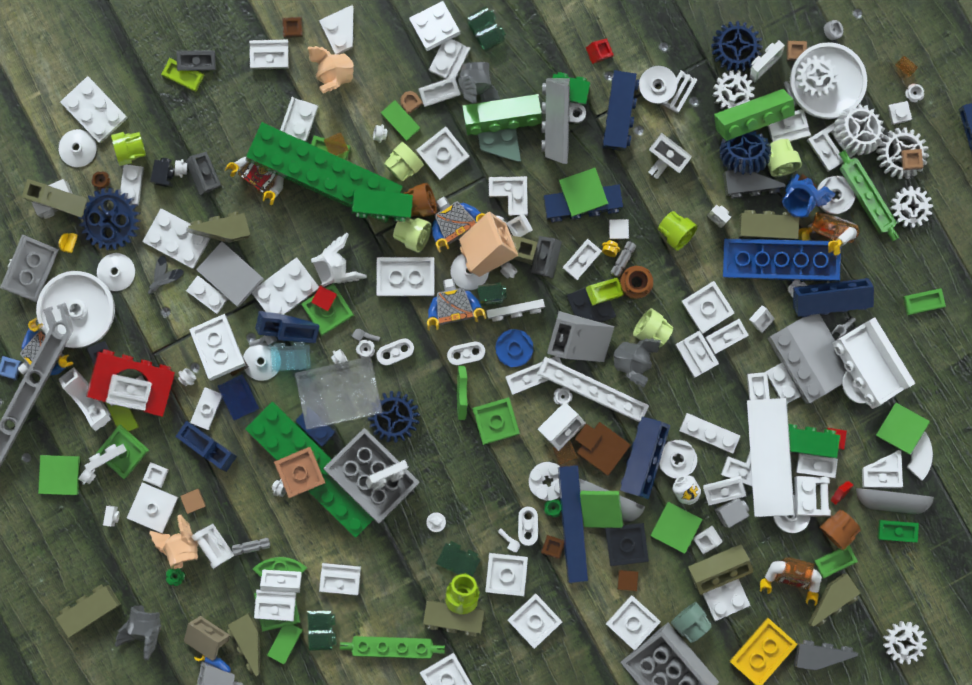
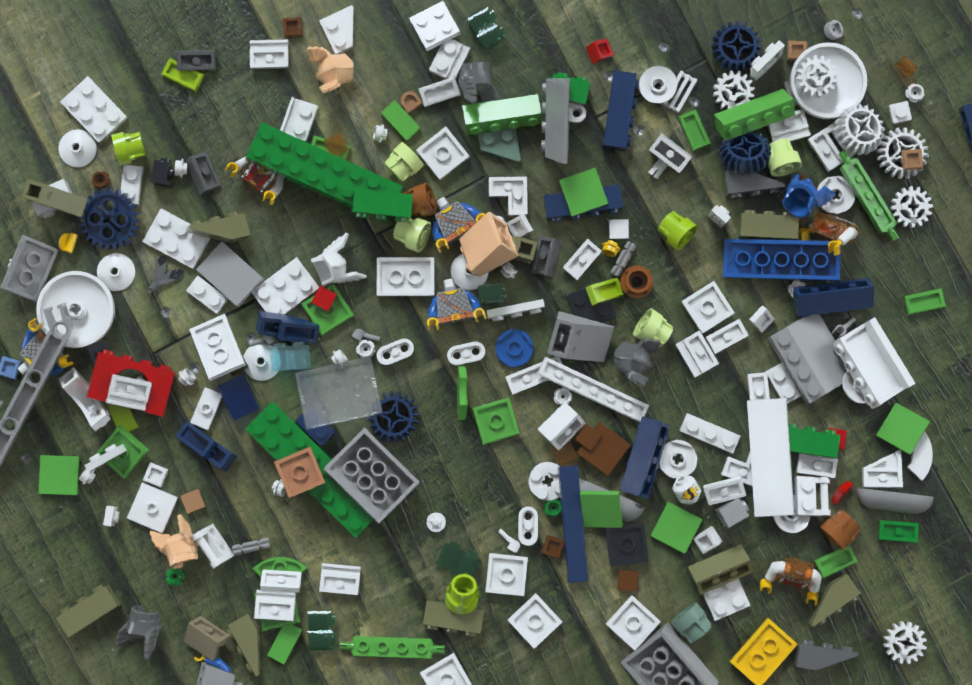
(391, 473): white plate -> none
(694, 130): none -> bright green tile

